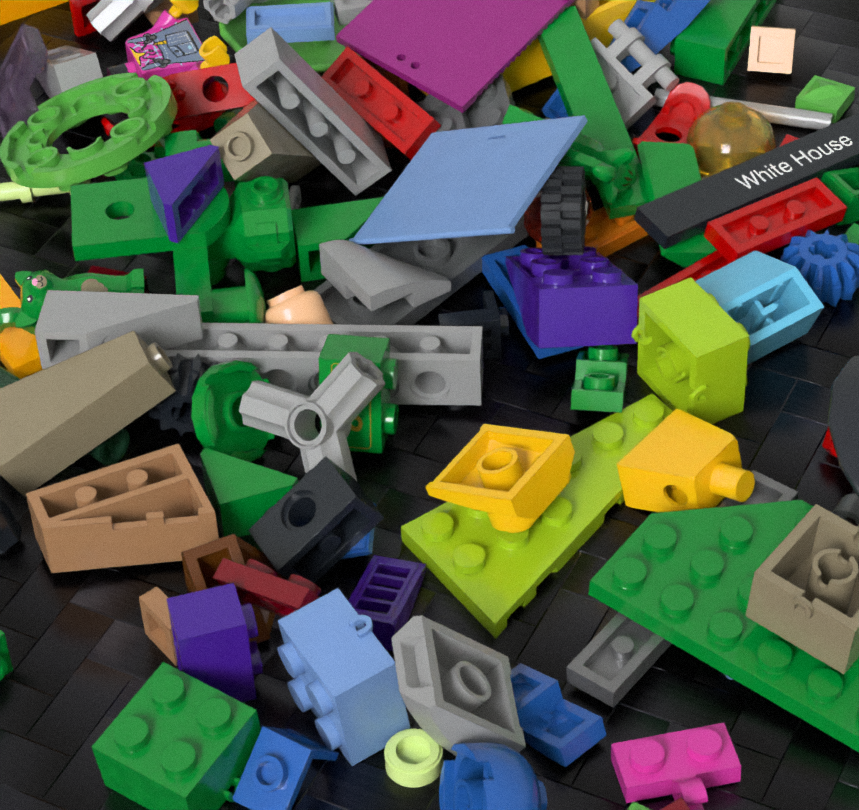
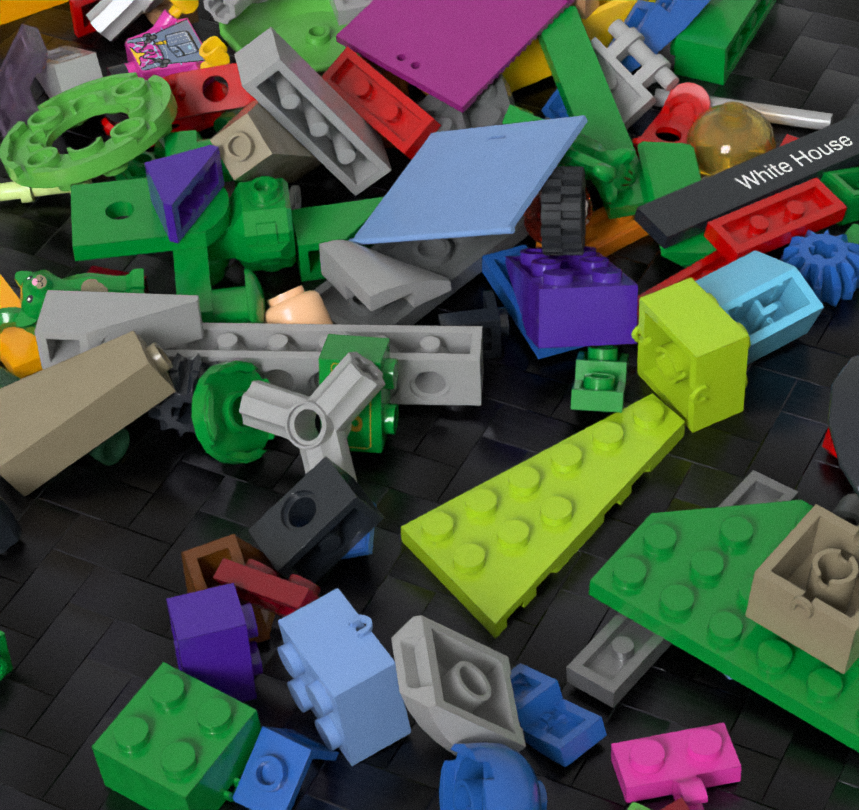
(123, 514): medium nougat wedge -> none
(157, 621): medium nougat plate -> none
(241, 490): green slope -> none
(292, 21): medium blue tile -> none
(399, 611): dark purple slope -> none
(413, 758): yellowish green tile -> none
(507, 475): yellow slope -> none
(684, 467): yellow torso -> none
(771, 49): light nougat tile -> none
(826, 97): bright green tile -> none

